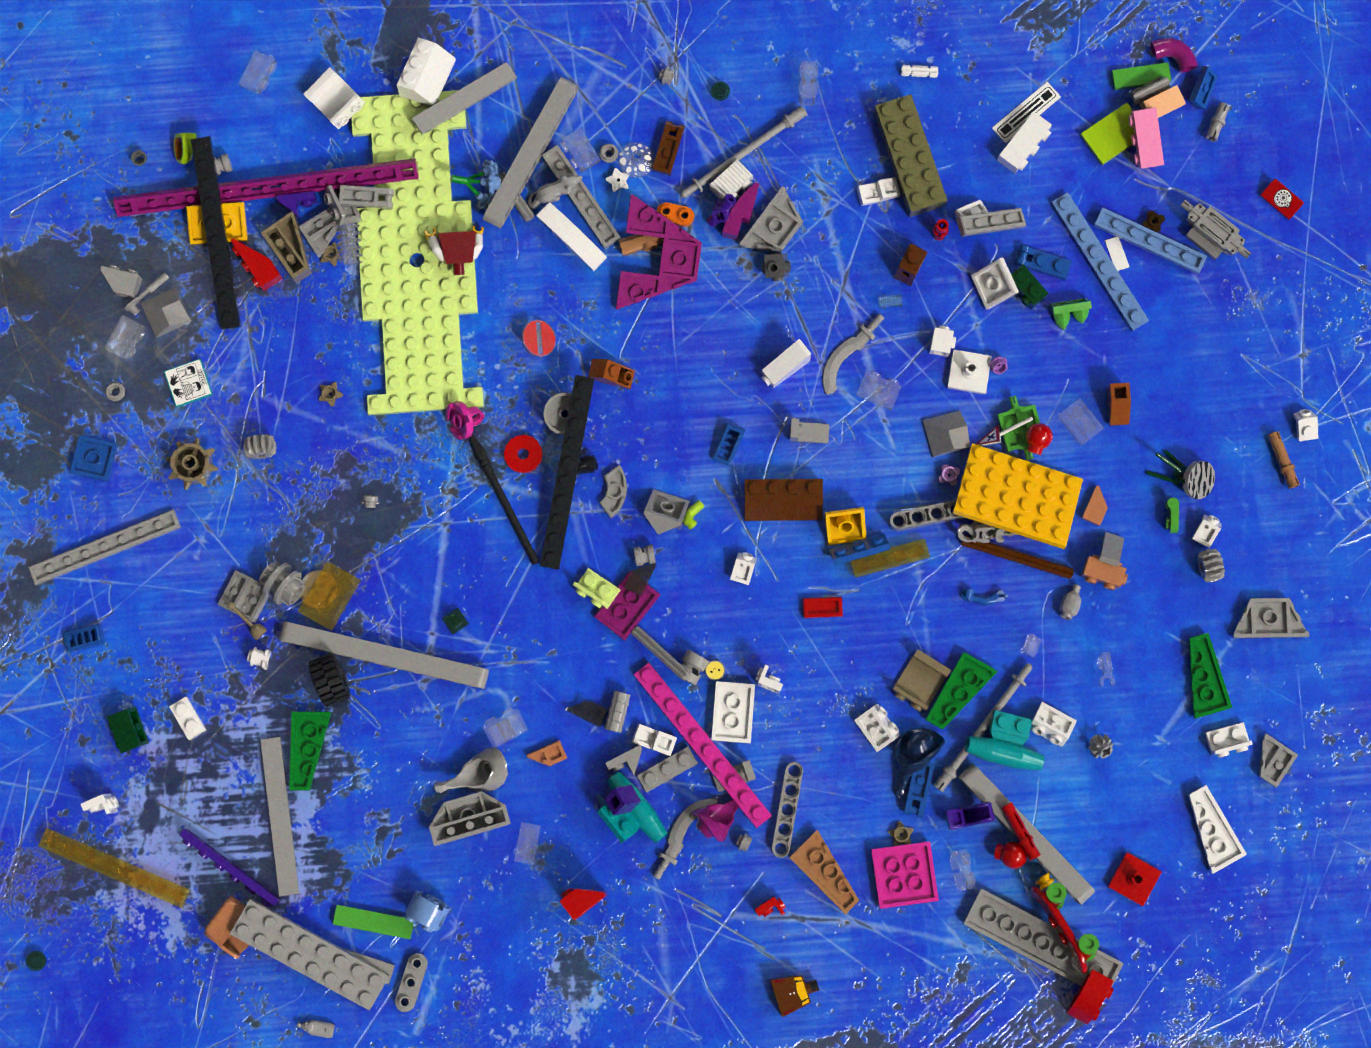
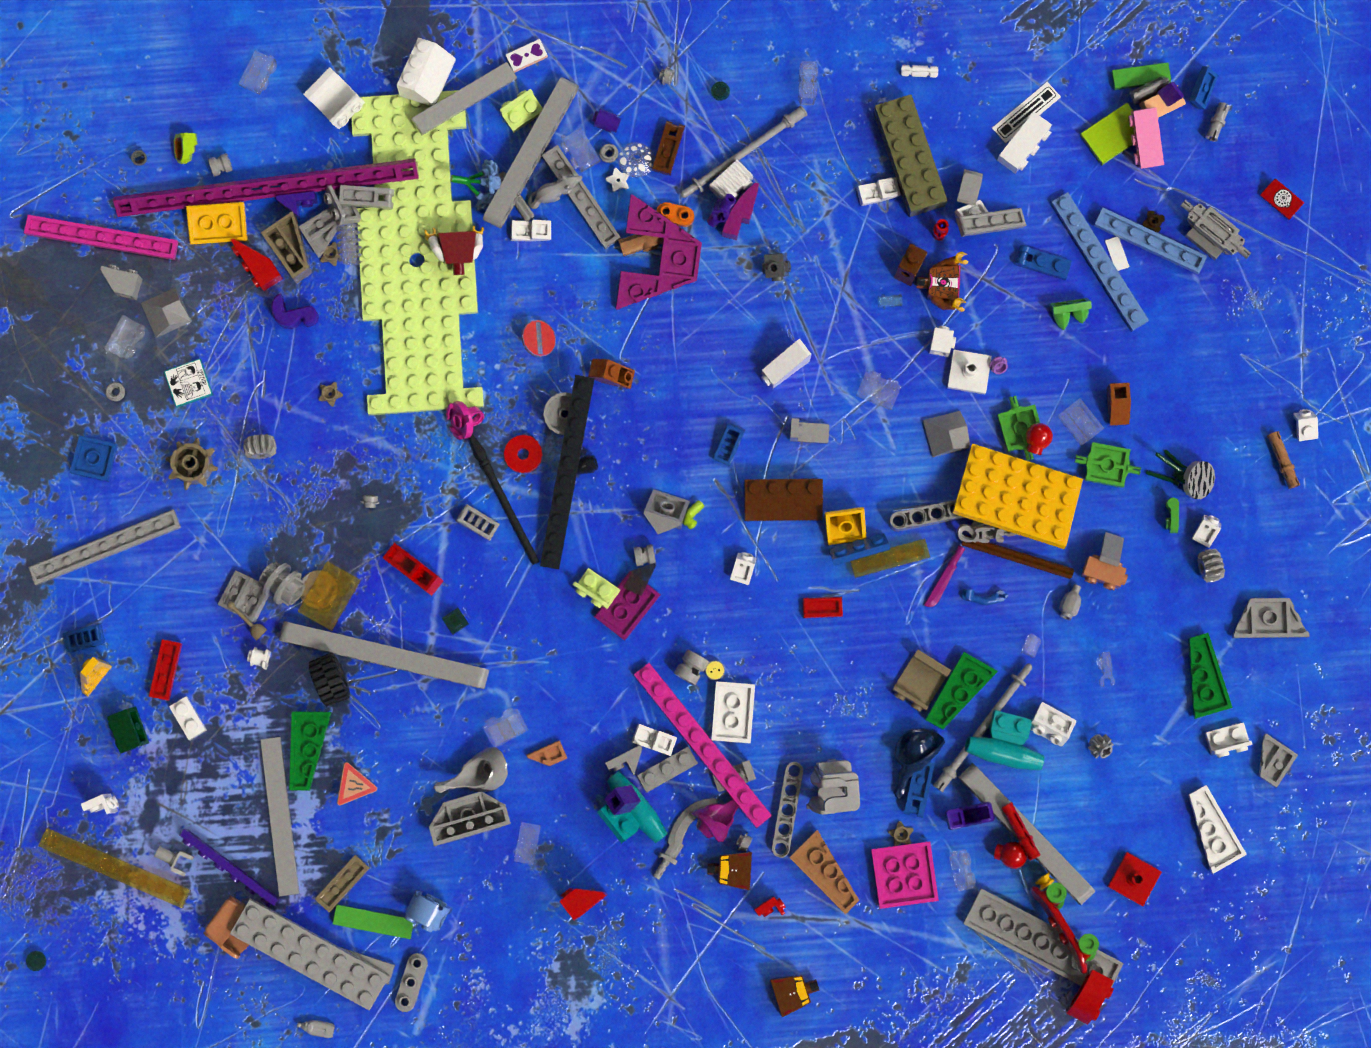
(92, 673): none -> yellow wing
(101, 237): none -> dark pink plate
(132, 308): light grey piece -> none
(165, 670): none -> red plate
(171, 858): none -> light grey piece
(216, 233): black plate -> none
(293, 318): none -> dark purple animal
(342, 883): none -> dark tan plate
(353, 785): none -> piece
(413, 569): none -> red slope
(460, 519): none -> light grey slope
(521, 110): none -> yellowish green bracket
(526, 55): none -> tile
(531, 230): none -> white slope
(571, 236): white slope -> none
(590, 712): clear smoke slope -> none
(606, 120): none -> dark purple brick
(615, 492): light grey tile -> none
(617, 711): light grey axle -> none
(660, 653): light grey axle -> none
(733, 870): none -> reddish brown torso
(771, 683): white bracket -> none
(774, 226): light grey wing -> none
(836, 786): none -> light grey animal
(844, 350): light grey sword -> none
(877, 727): white bracket -> none
(939, 588): none -> magenta piece
(944, 283): none -> torso
(954, 471): lavender plate -> none
(970, 187): none -> light grey slope
(994, 283): white tile -> none
(995, 435): white piece -> none
(1029, 288): dark green brick -> none
(1095, 508): nougat tile -> none
(1107, 465): none -> bright green plate
(1170, 93): none -> dark purple slope
(1175, 49): magenta cylinder -> none

